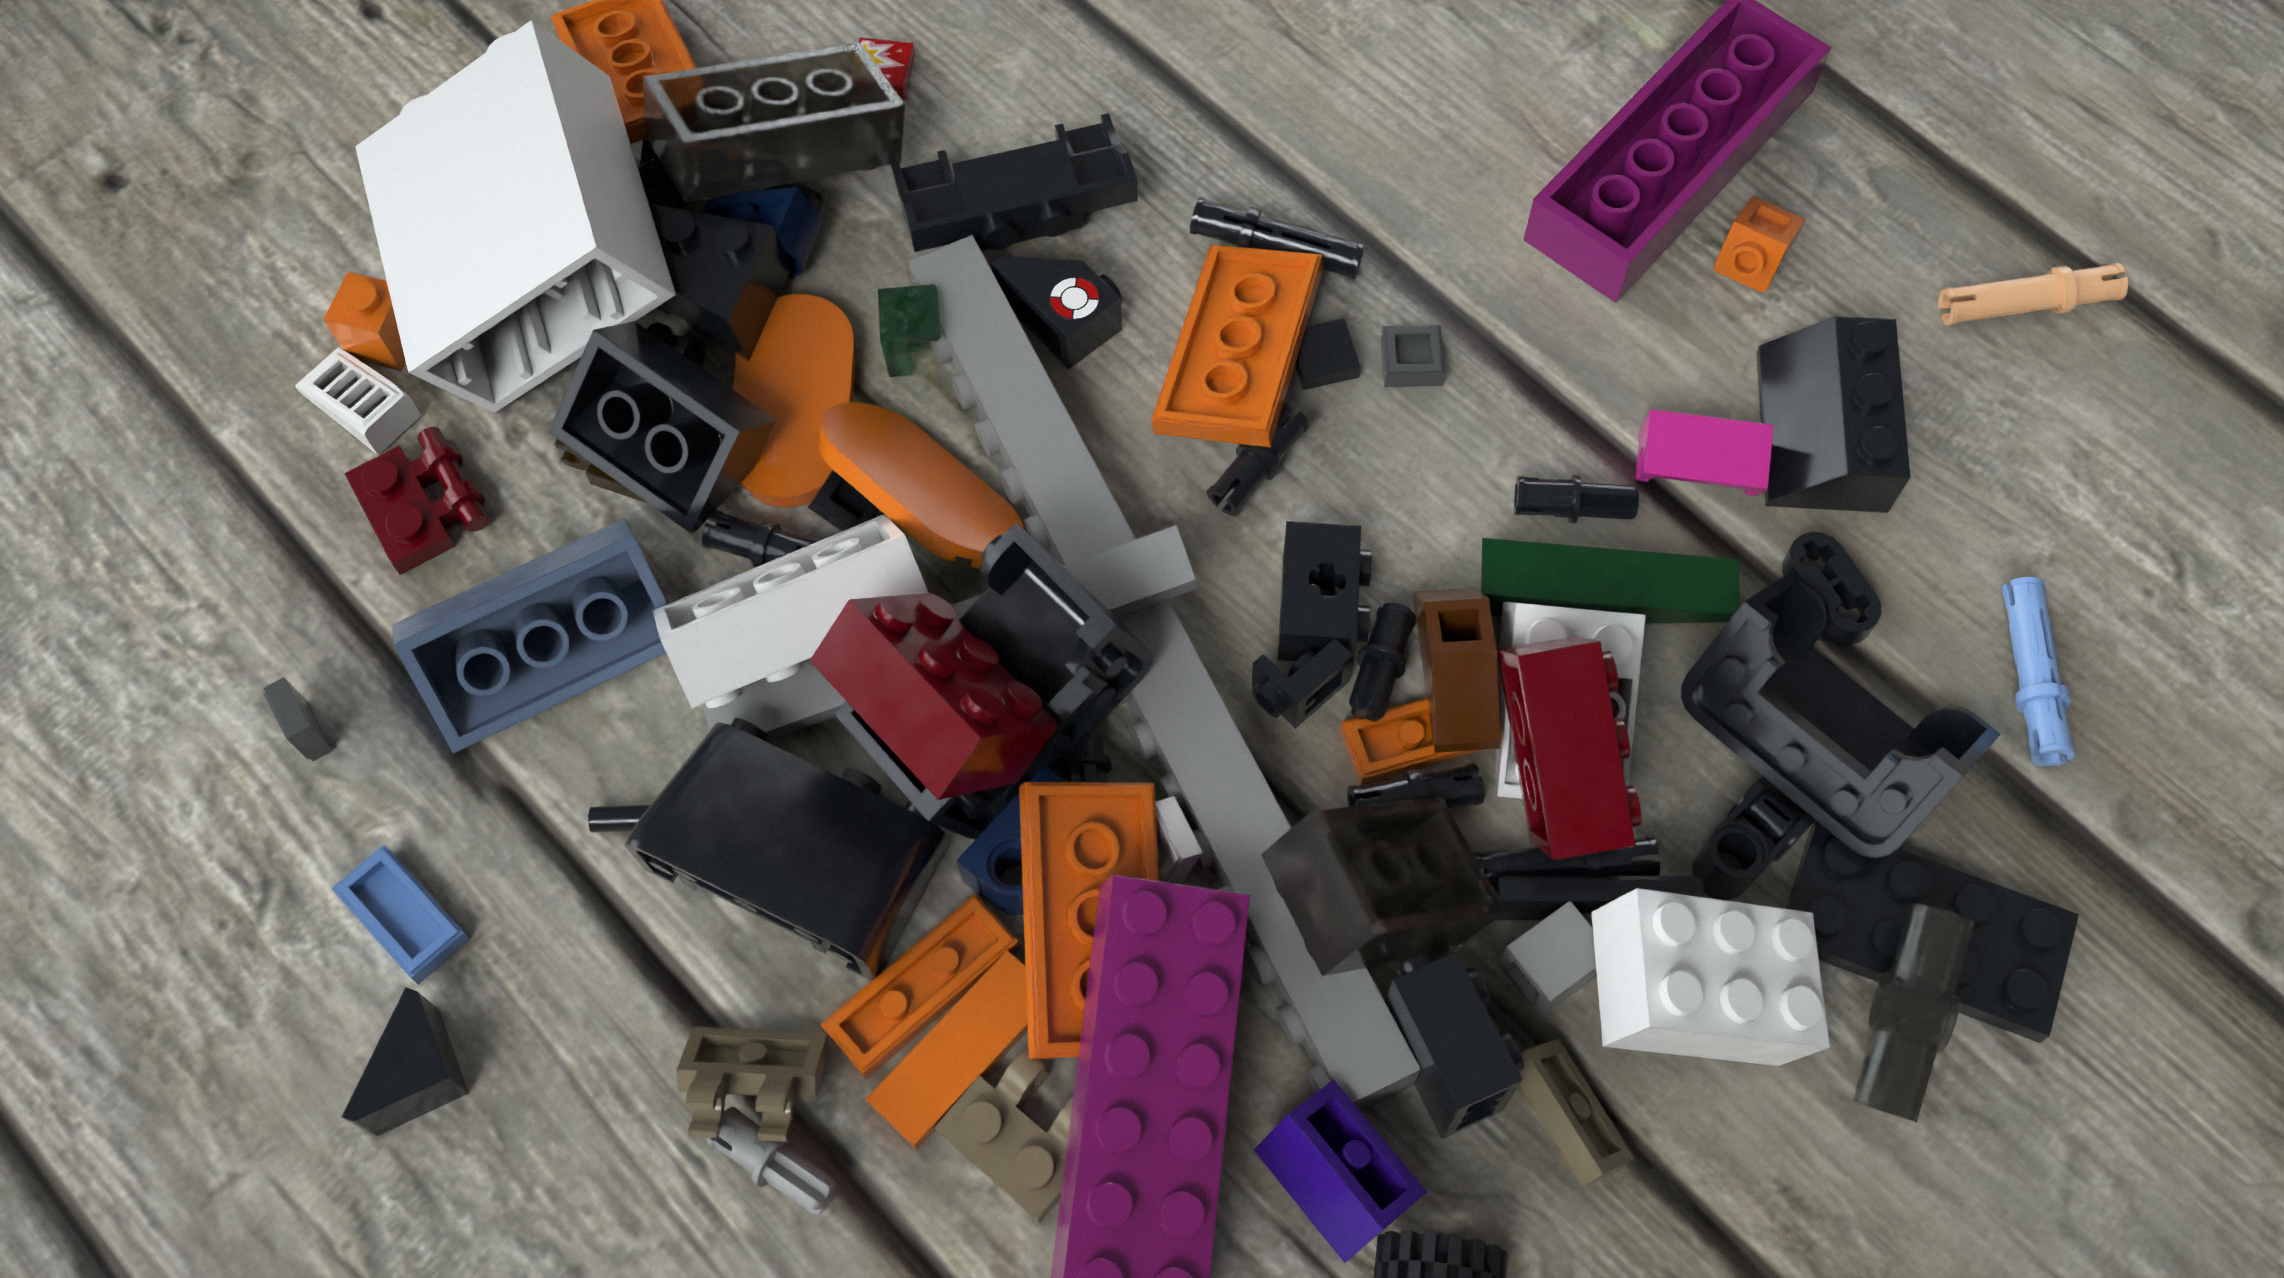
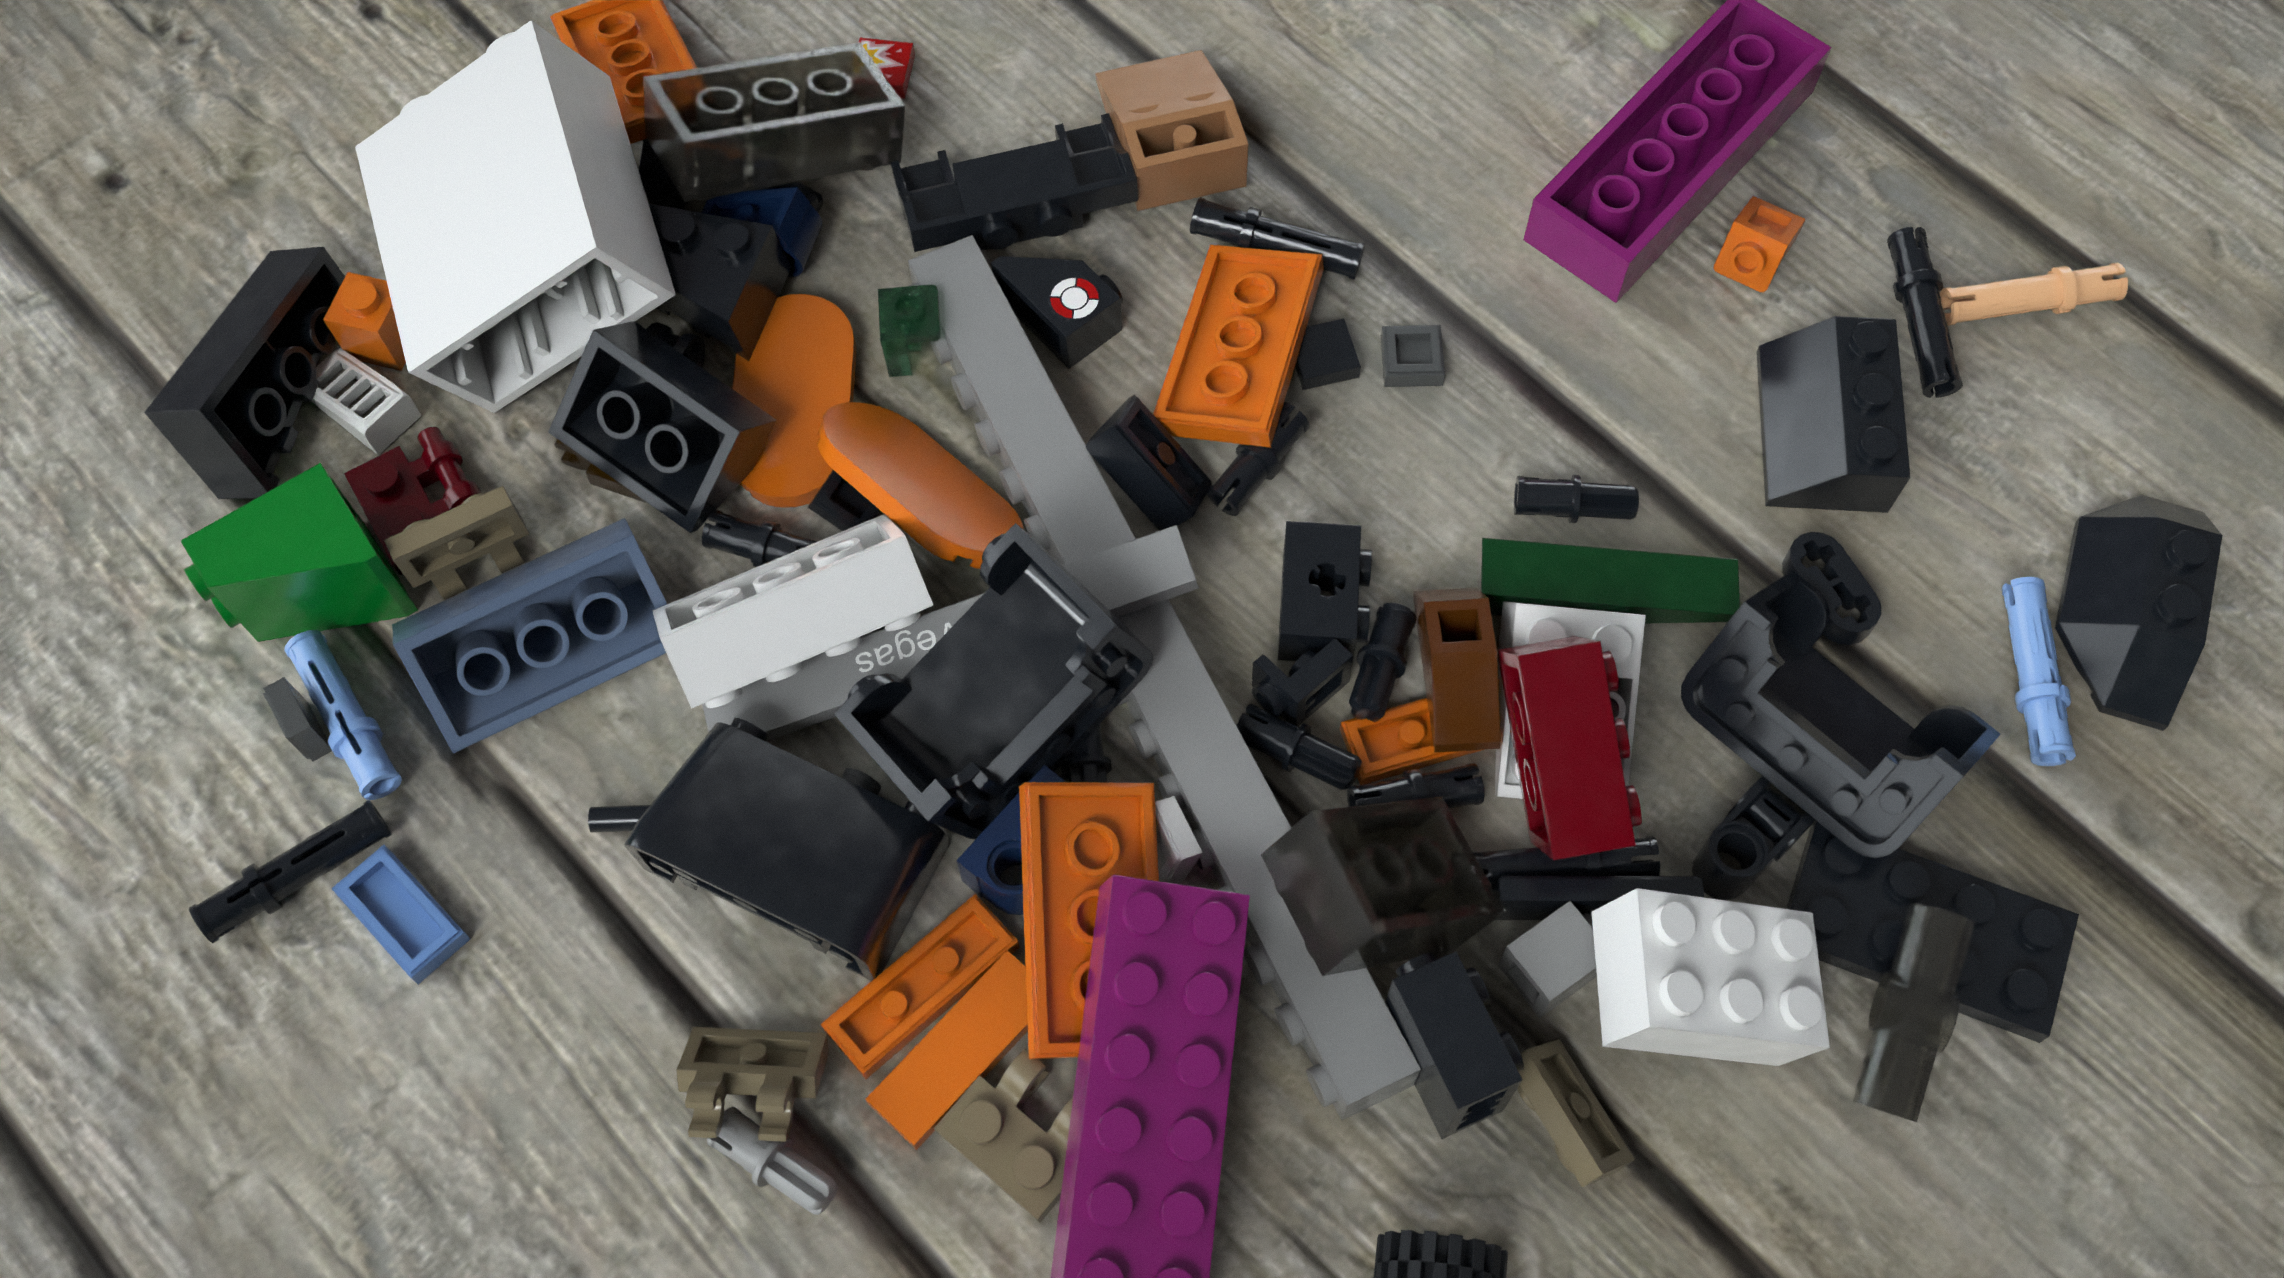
(251, 371): none -> black wedge
(267, 885): none -> black pin
(295, 563): none -> green slope
(352, 733): none -> light blue pin
(408, 1071): black slope -> none
(441, 544): none -> dark tan plate
(933, 693): dark red brick -> none
(1149, 465): none -> black slope
(1176, 128): none -> medium nougat slope
(1298, 748): none -> black axle
(1339, 1170): dark purple brick -> none
(1705, 450): dark pink hinge -> none
(1919, 293): none -> black pin
(2138, 604): none -> black wedge

